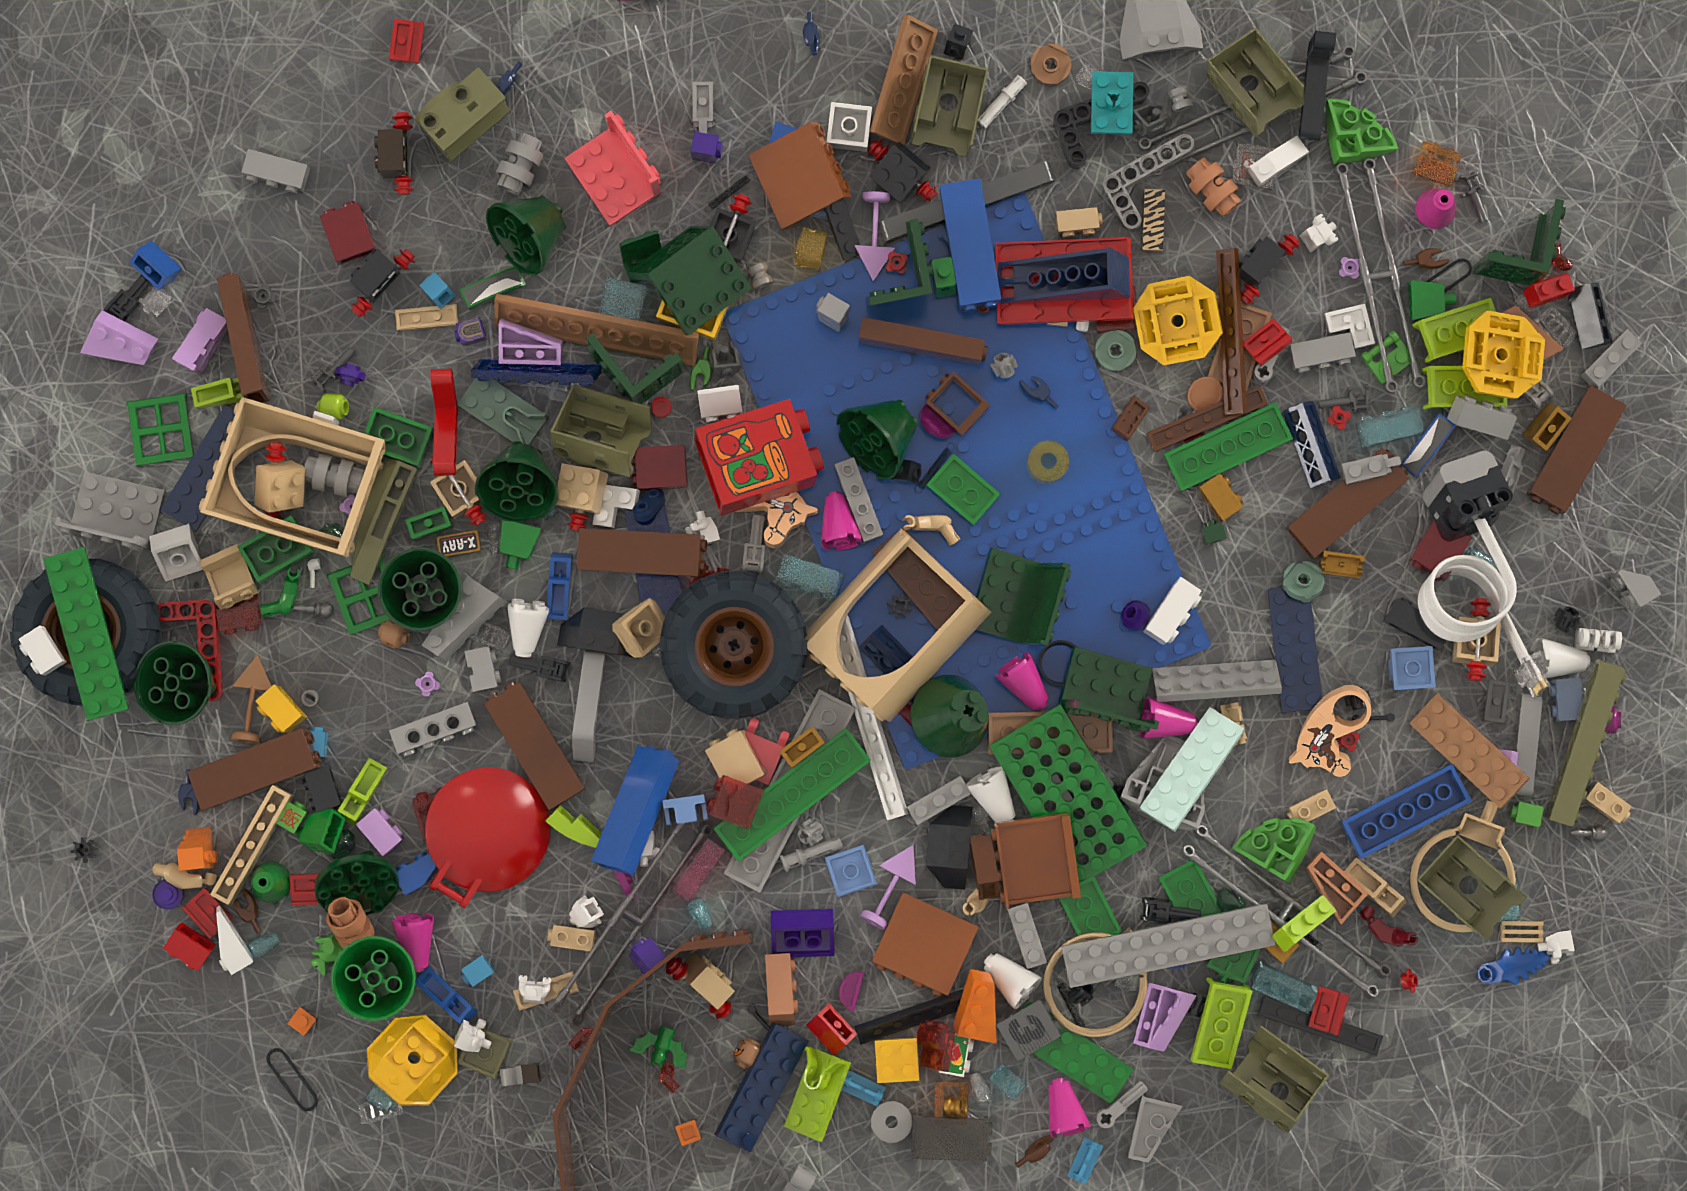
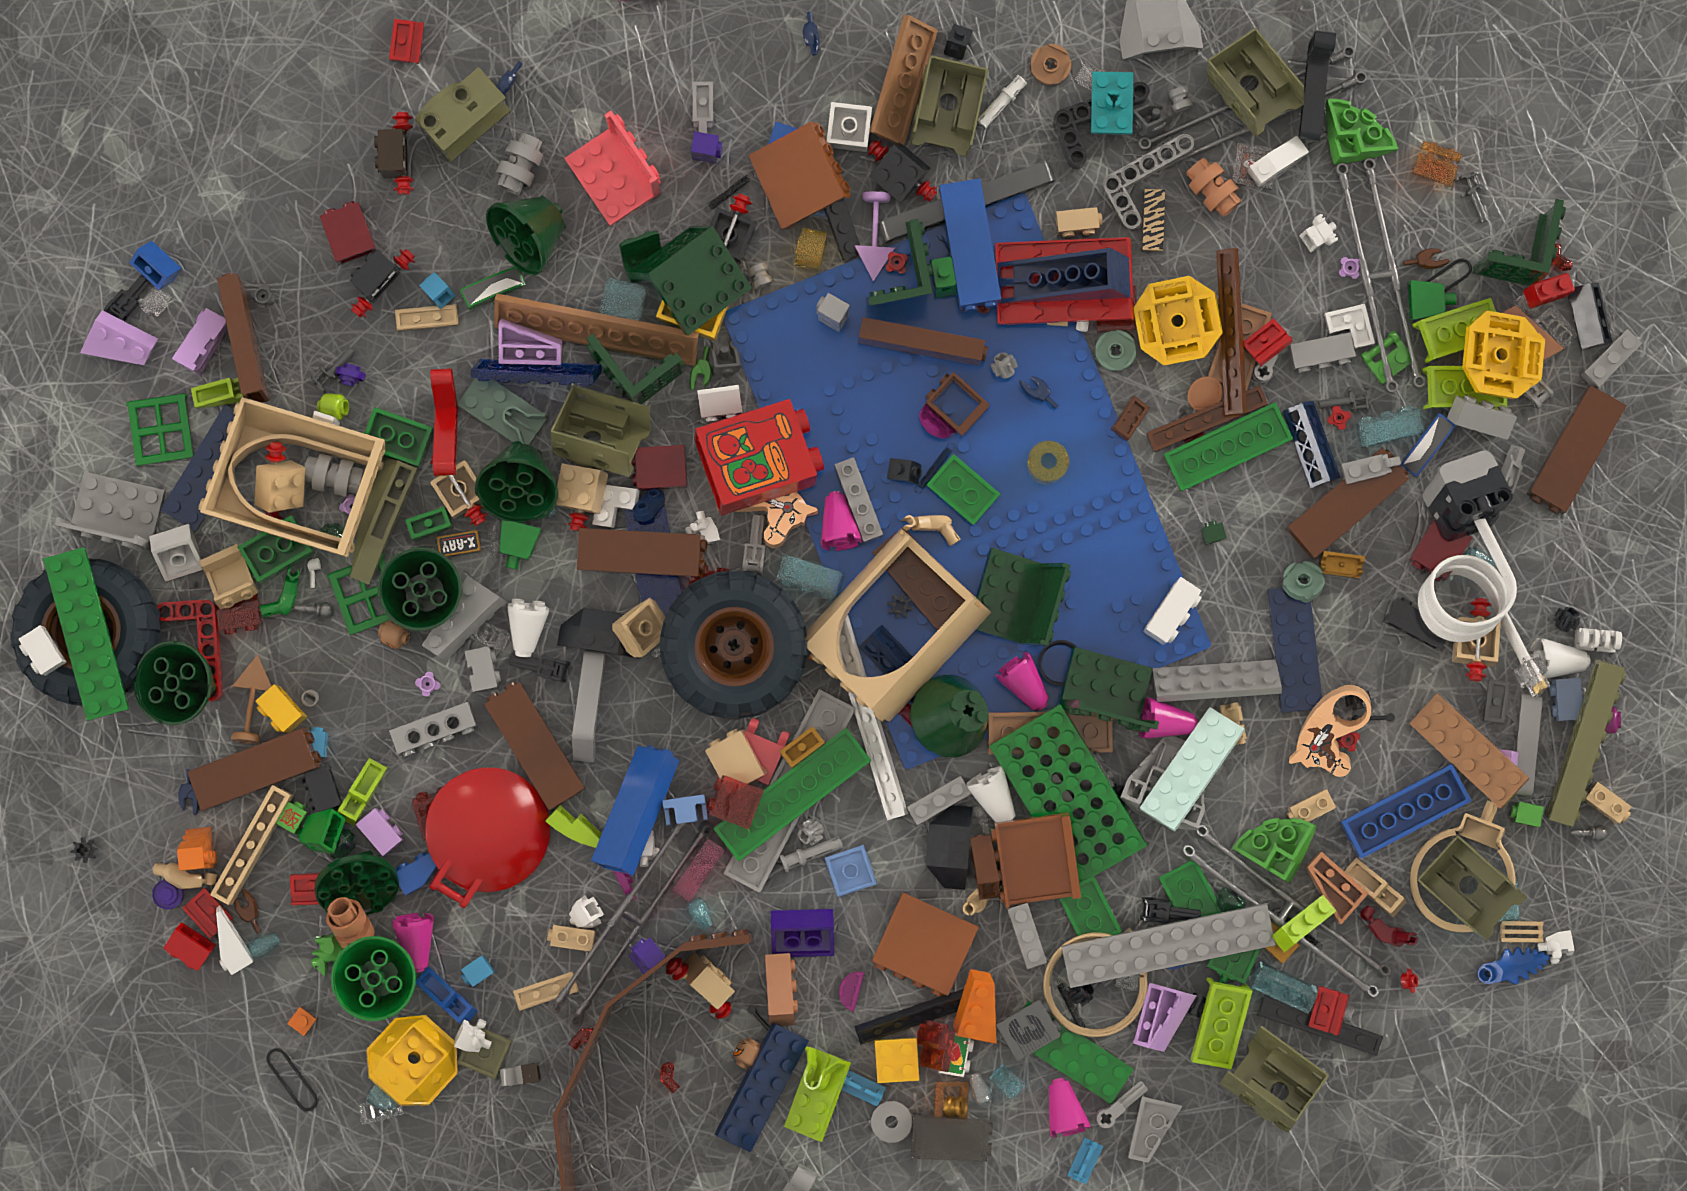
(275, 171): light grey brick -> none
(277, 882): green cone -> none
(470, 331): brick -> none
(534, 992): white piece -> none
(559, 585): blue slope -> none
(661, 407): red tile -> none
(662, 1043): green animal -> none
(688, 1132): orange plate -> none
(831, 1029): red brick -> none
(877, 435): dark green cone -> none
(902, 866): lavender piece -> none
(1011, 979): white cone -> none
(1036, 1151): reddish brown hand -> none
(1135, 615): dark purple plate -> none
(1221, 497): pearl gold brick -> none
(1262, 260): black brick -> none
(1412, 668): medium blue panel -> none
(1435, 208): dark pink cone -> none
(1546, 426): pearl gold brick -> none
(1634, 588): light grey slope -> none

